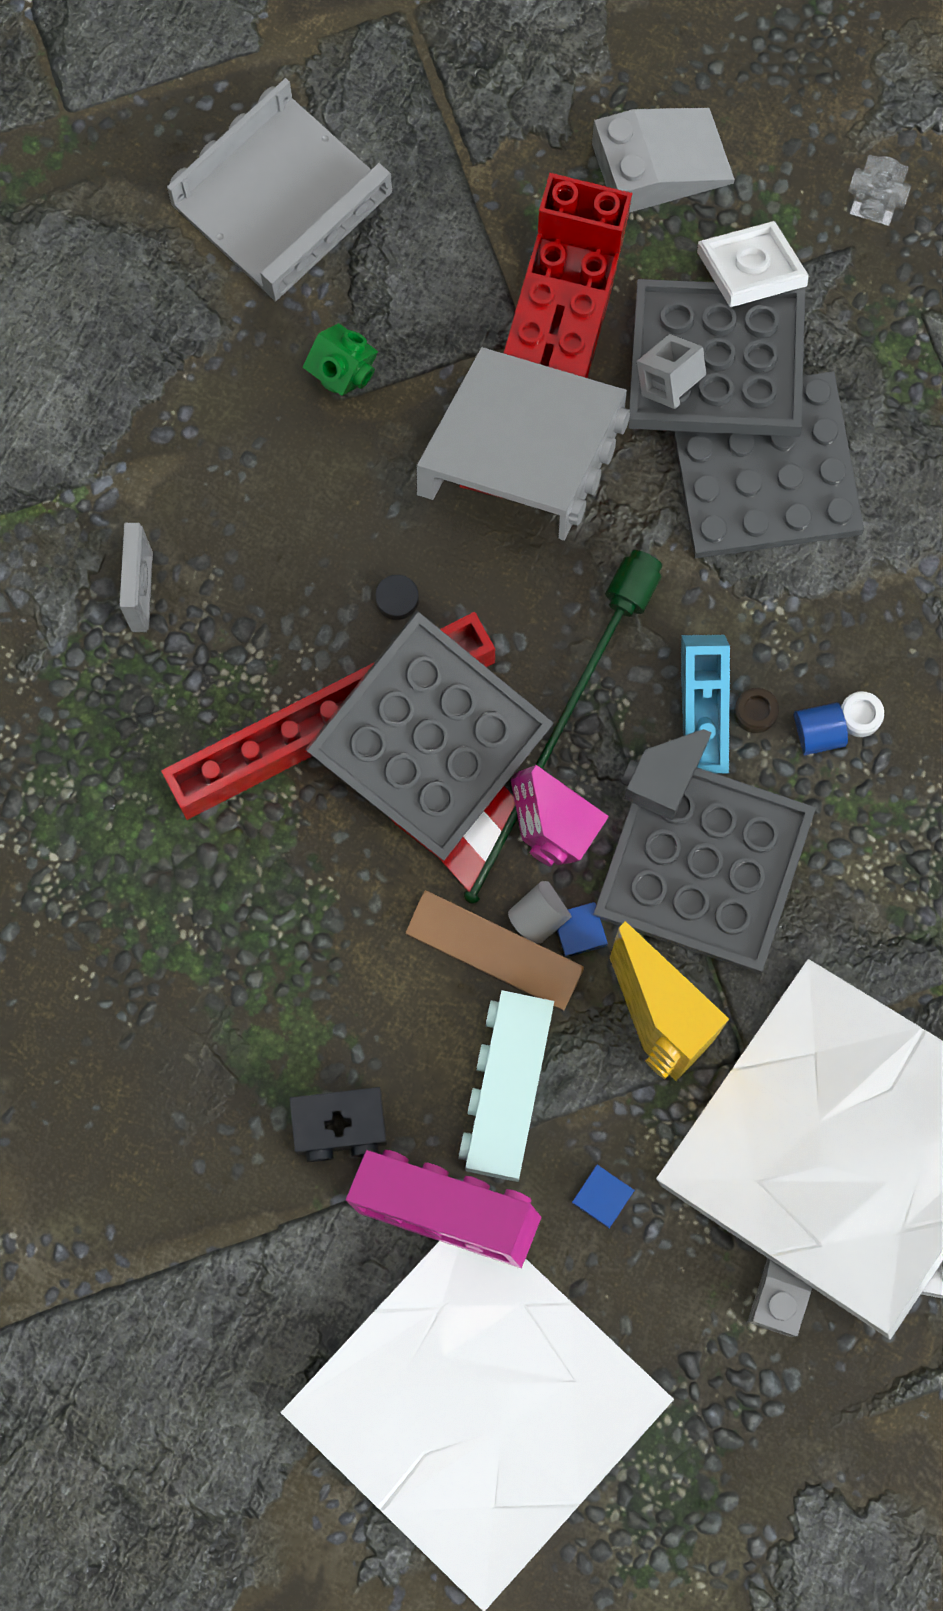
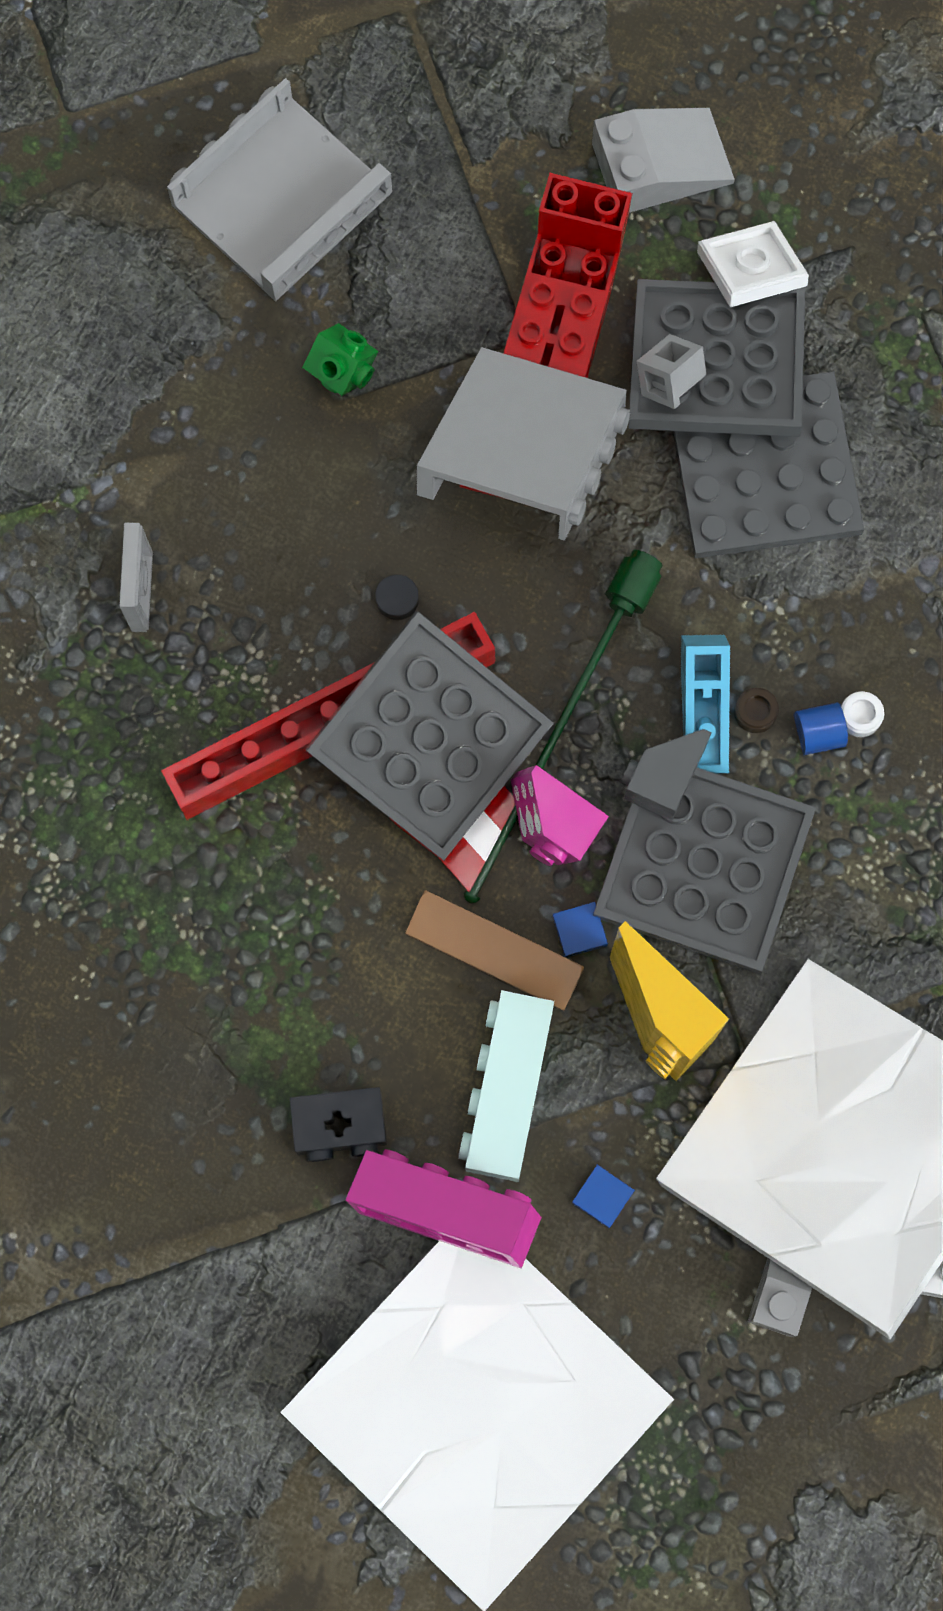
(539, 913): light grey brick -> none
(879, 189): clear brick -> none

